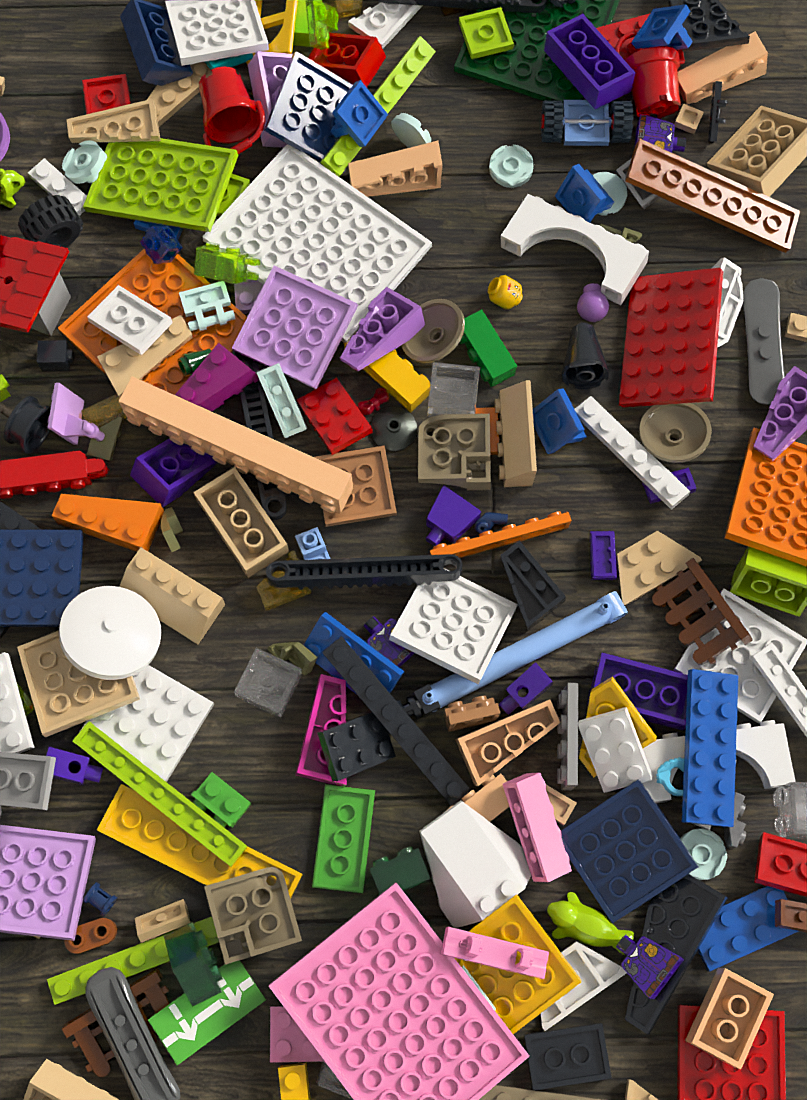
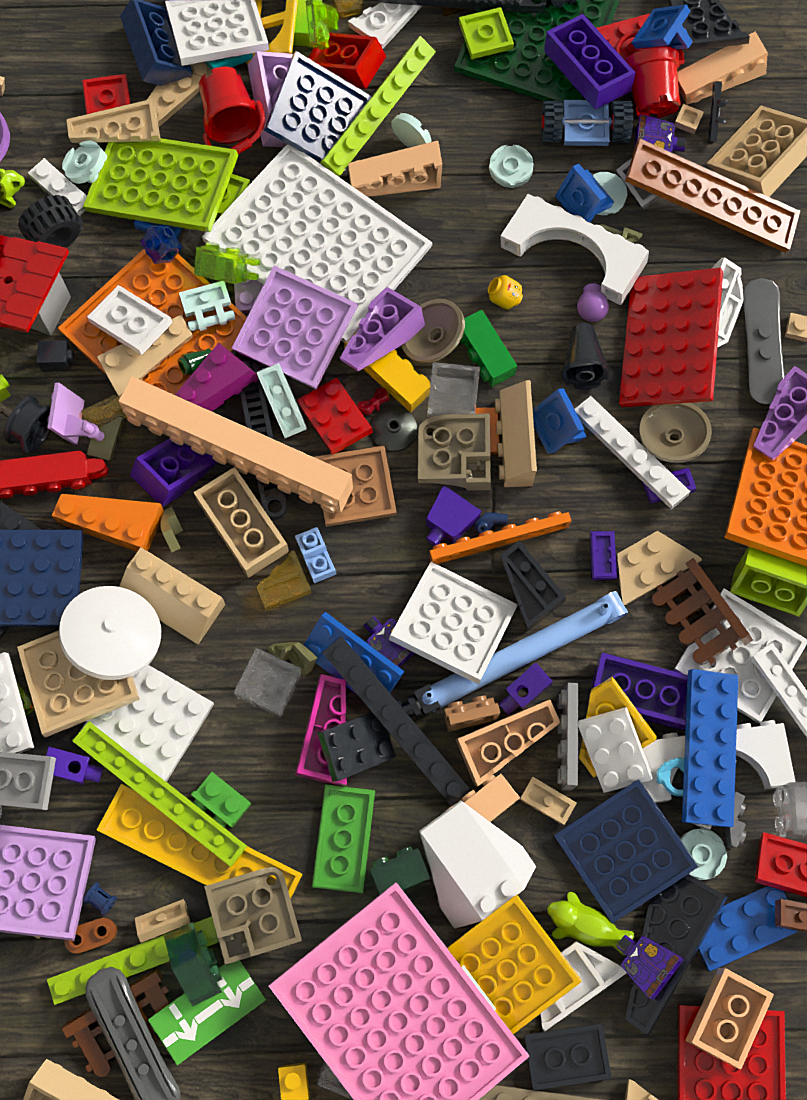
(288, 1040): bright pink plate -> none
(358, 115): blue bracket -> none
(364, 571): black gear -> none
(494, 952): bright pink hinge -> none
(537, 827): bright pink brick -> none

